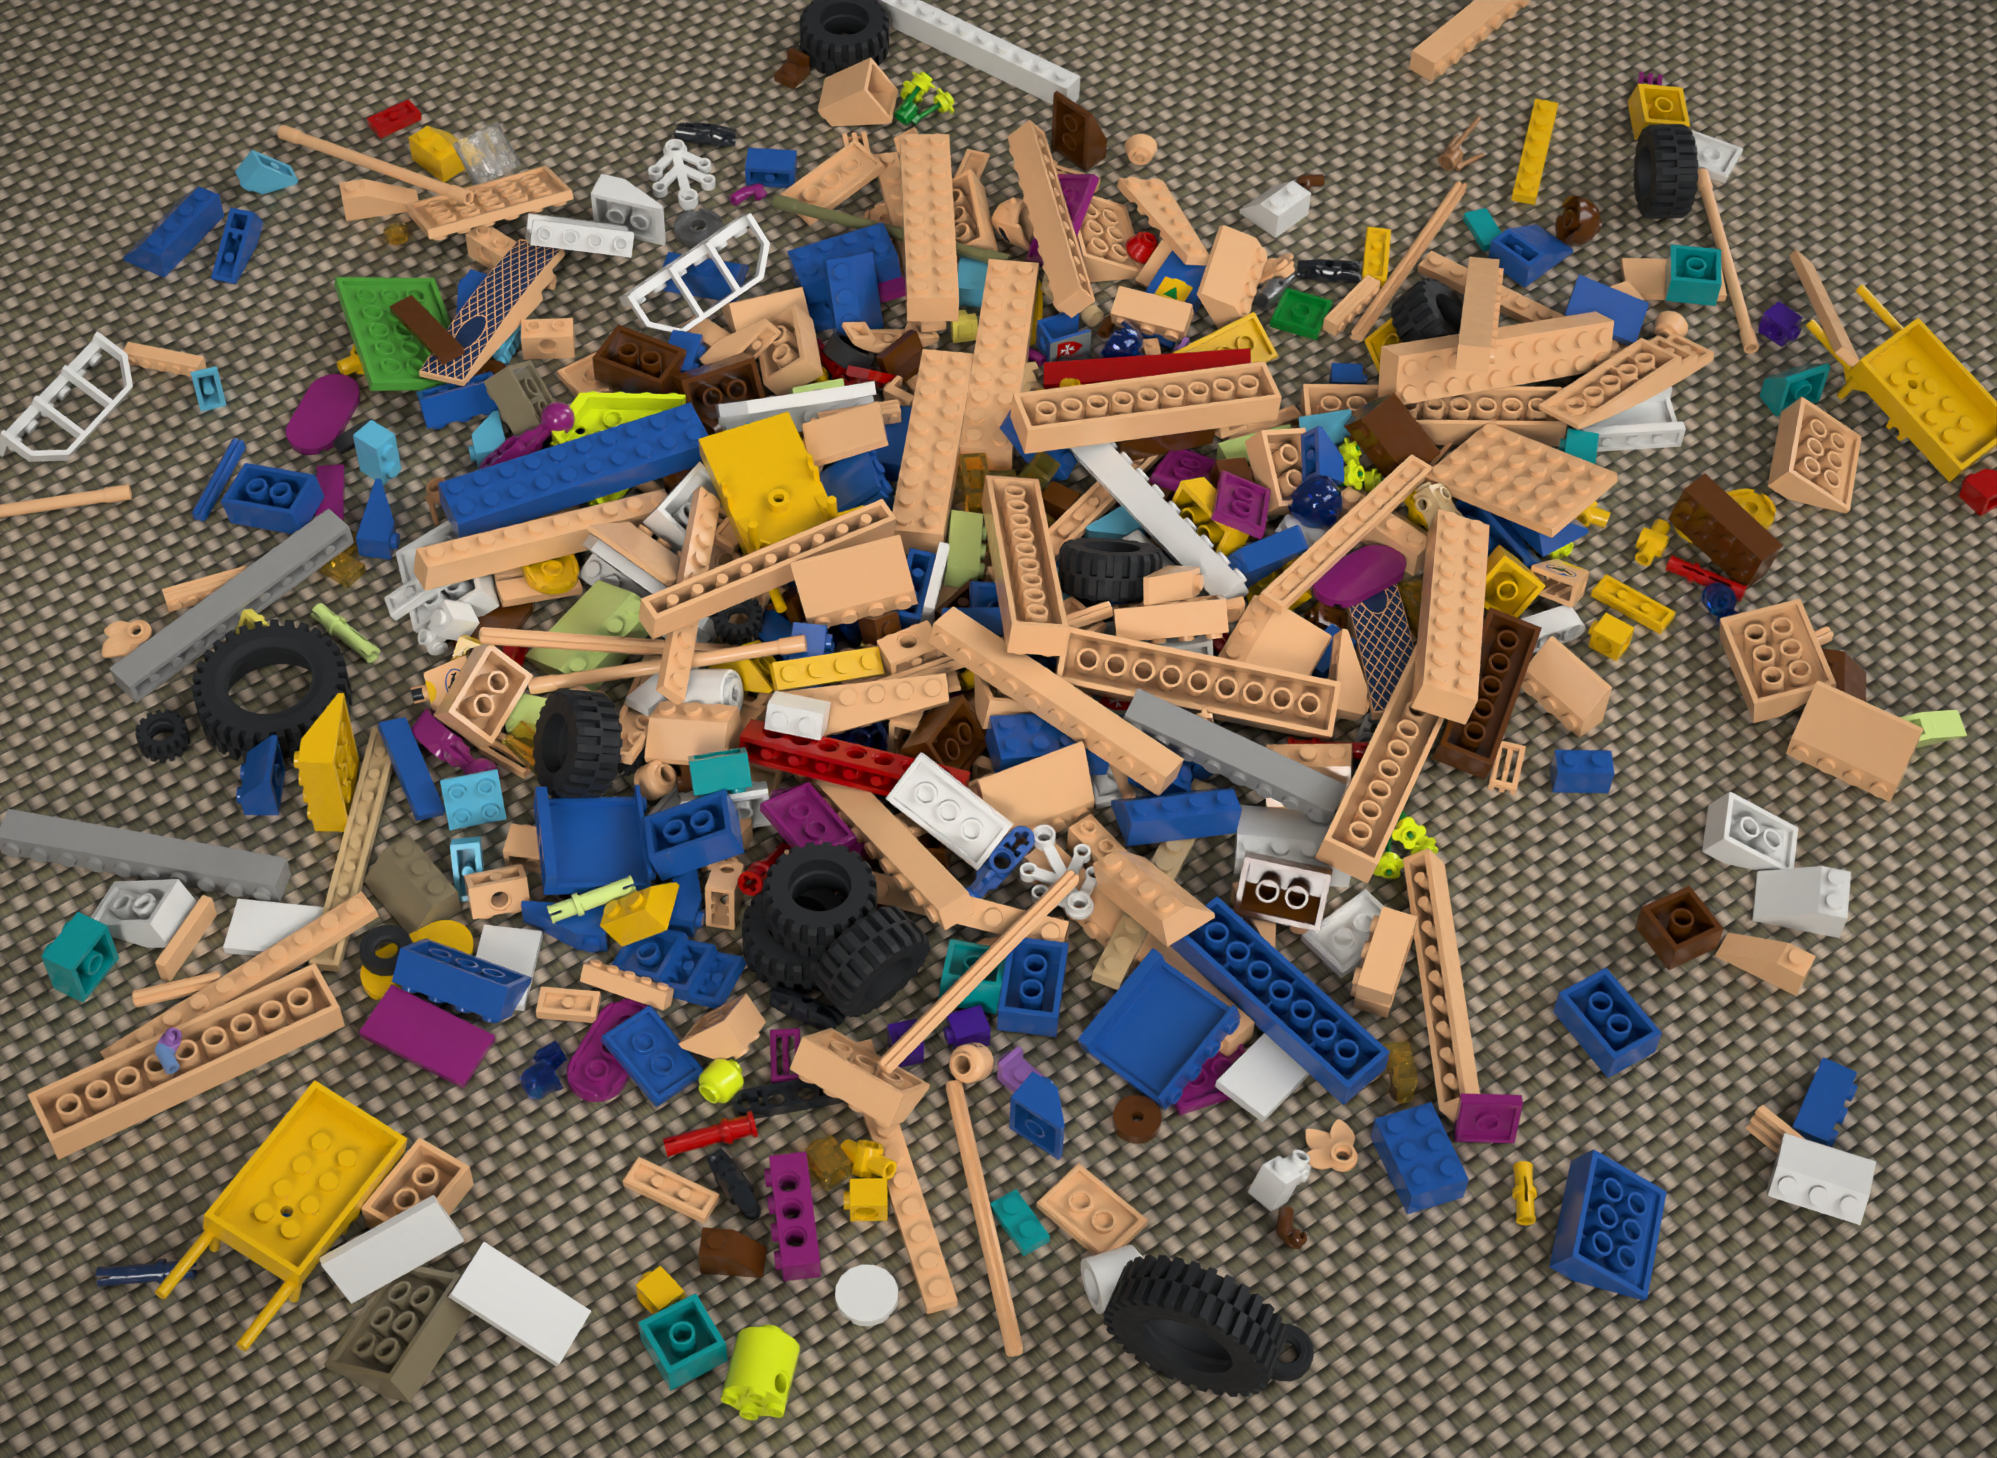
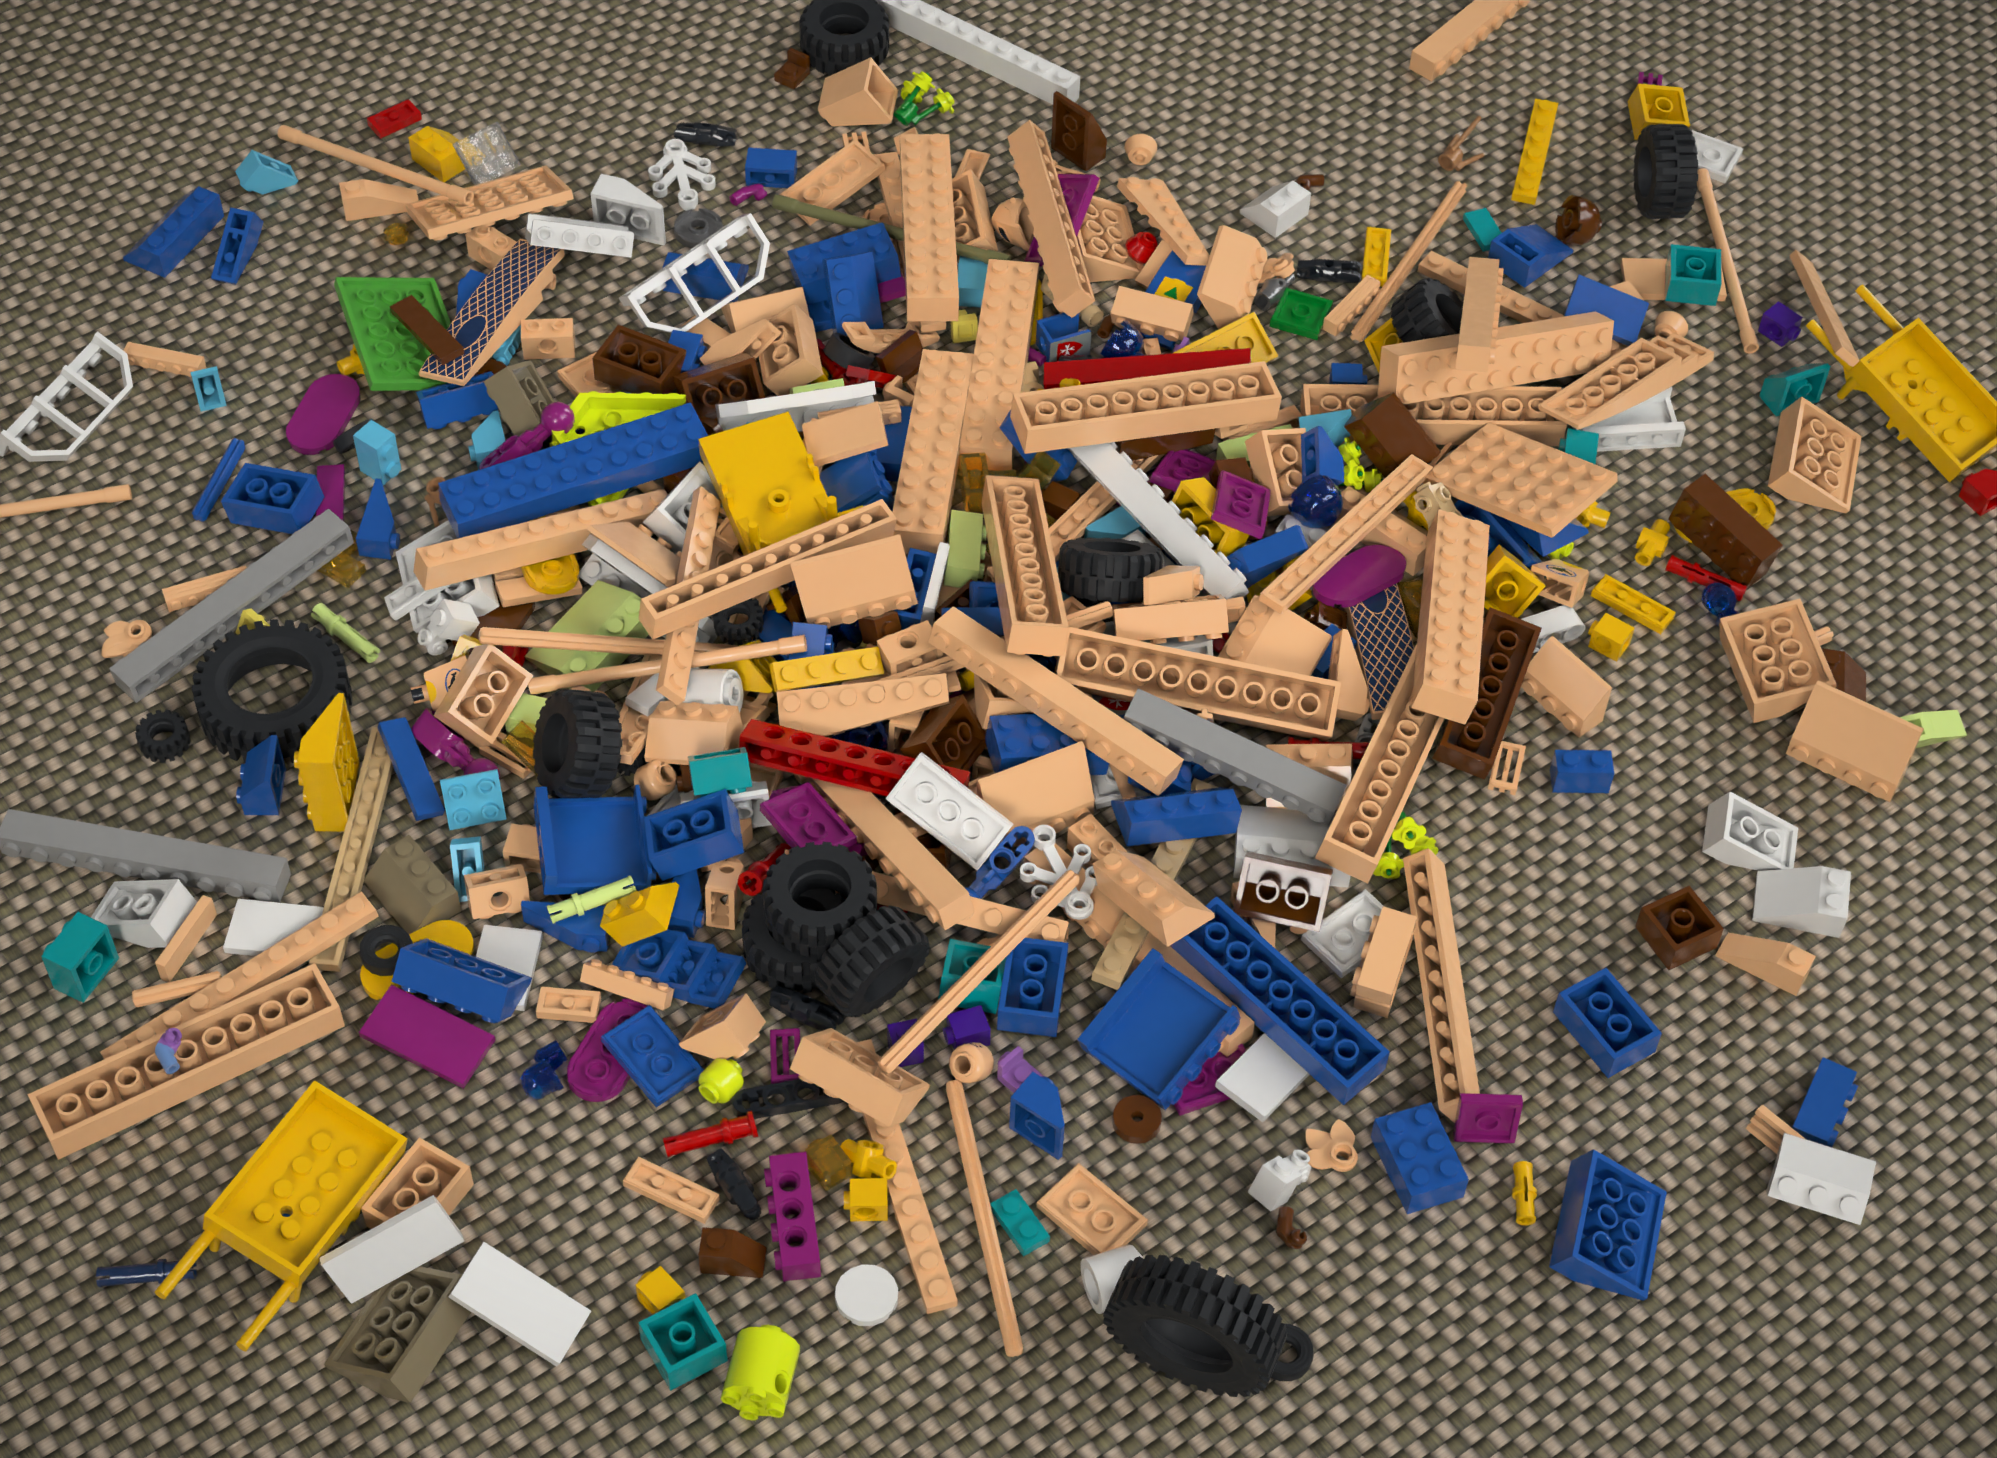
(797, 715): white brick -> none
(1401, 1072): clear yellow leg -> none

